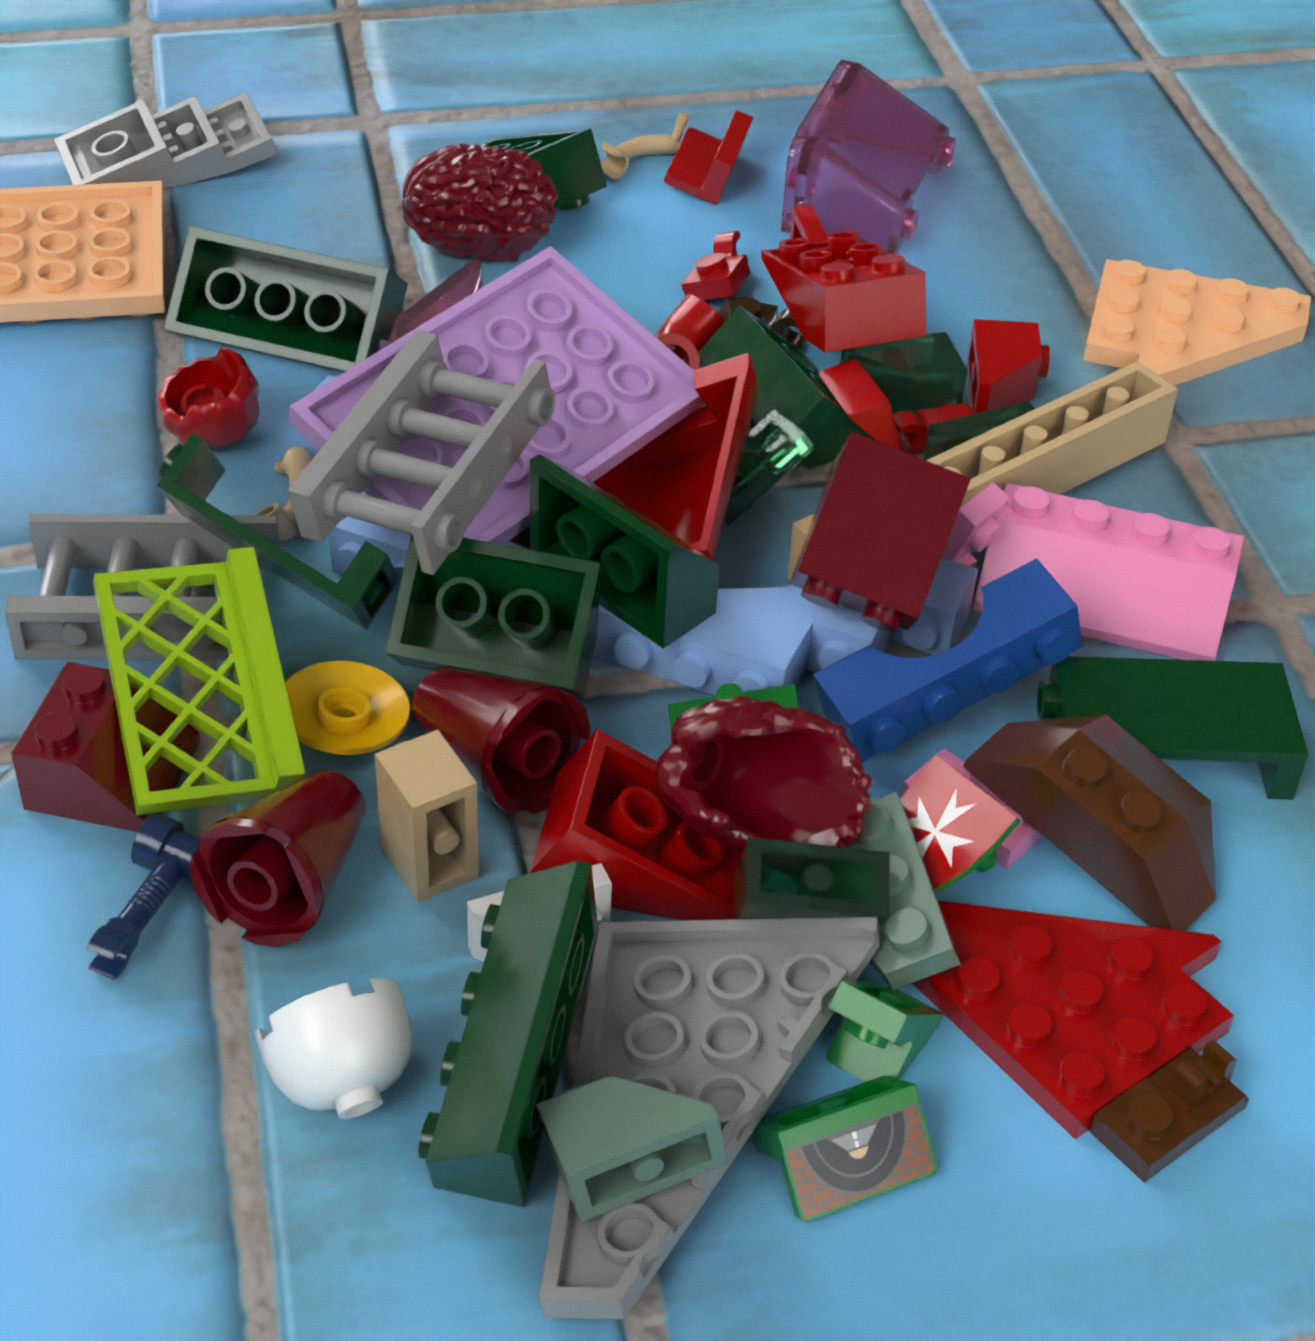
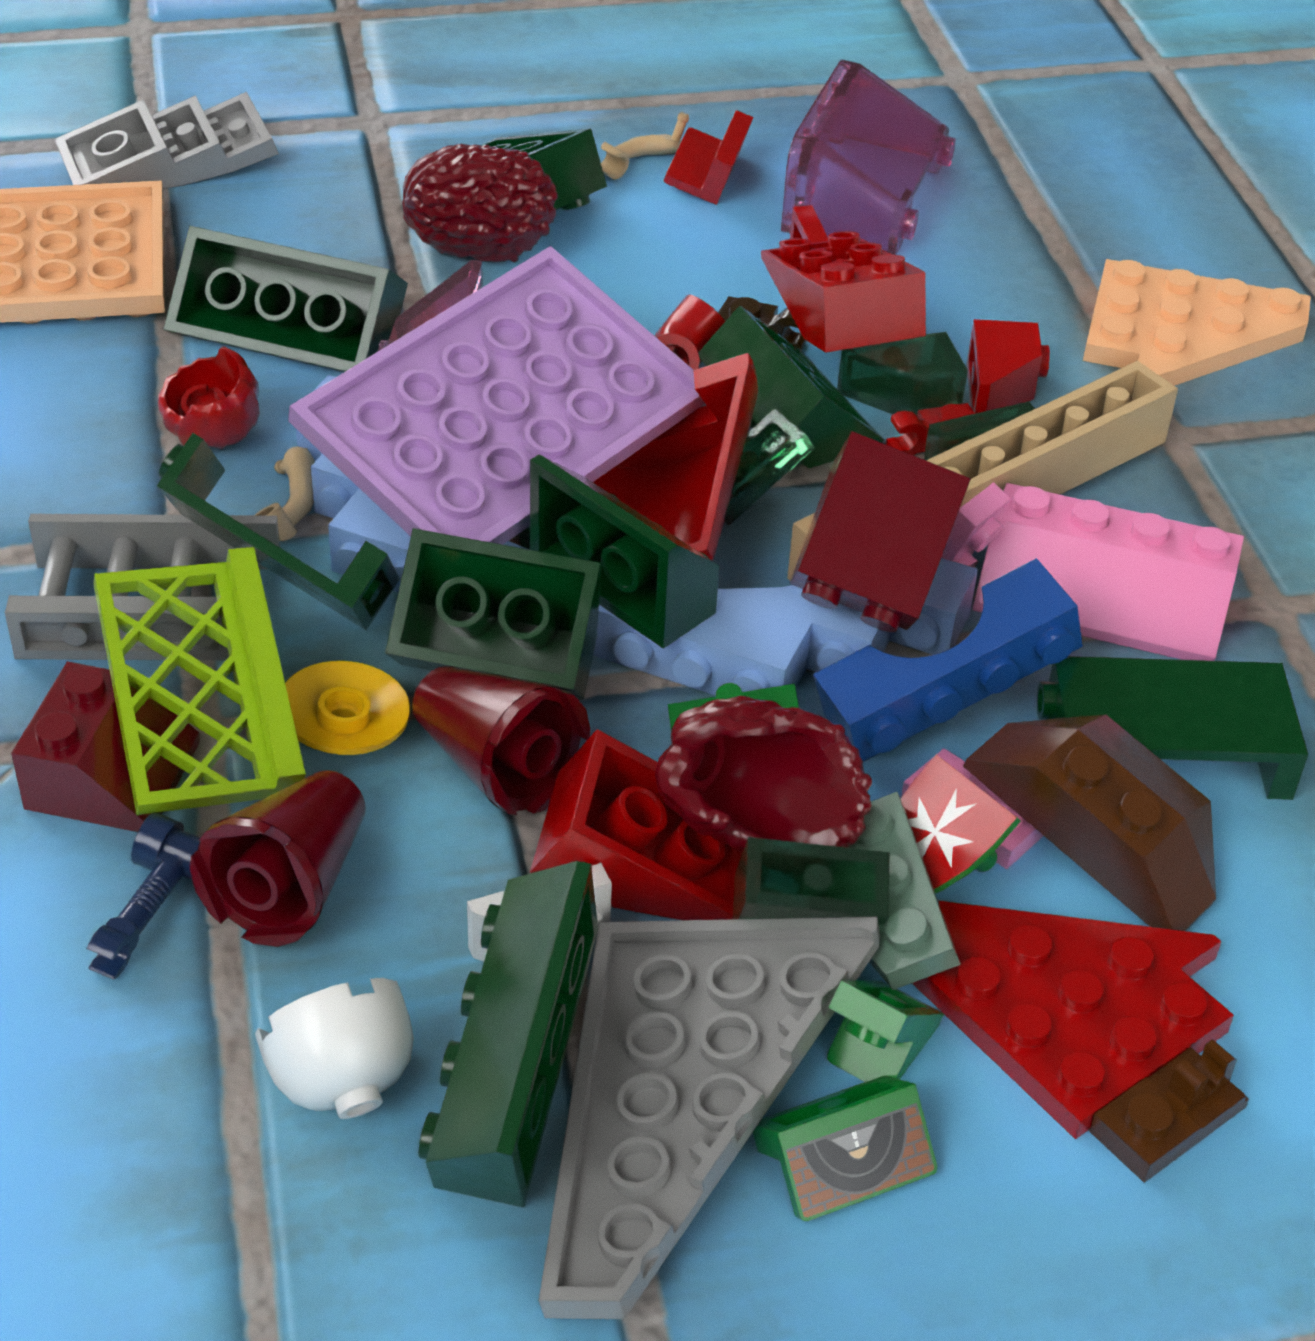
(394, 409): light grey fence -> none
(427, 815): tan brick -> none
(628, 1142): sand green slope -> none
(720, 272): red plate -> none
(862, 400): red slope -> none

